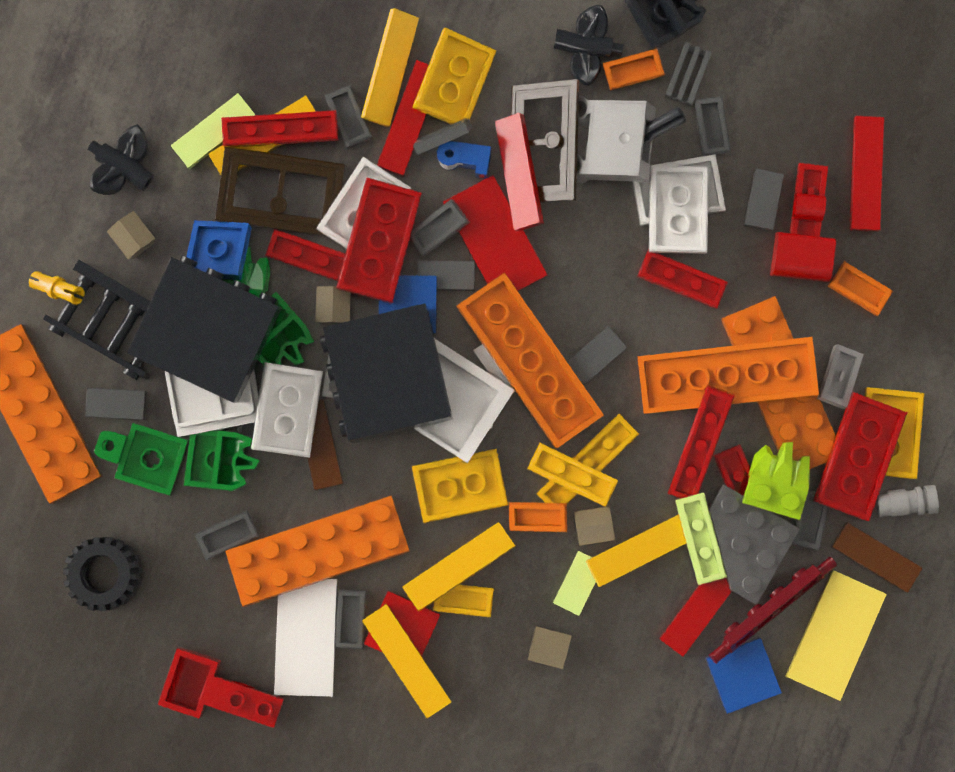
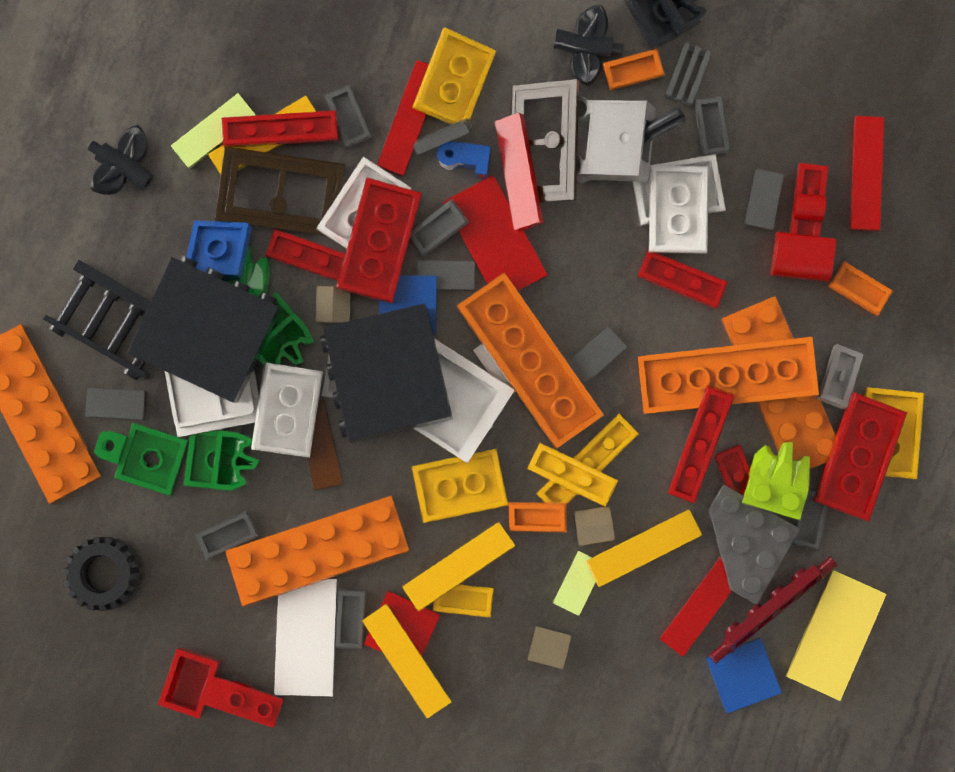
(56, 287): yellow pin -> none
(131, 235): dark tan piece -> none
(390, 67): yellow tile -> none
(701, 538): yellowish green tile -> none
(876, 557): reddish brown tile -> none
(903, 502): light grey axle -> none

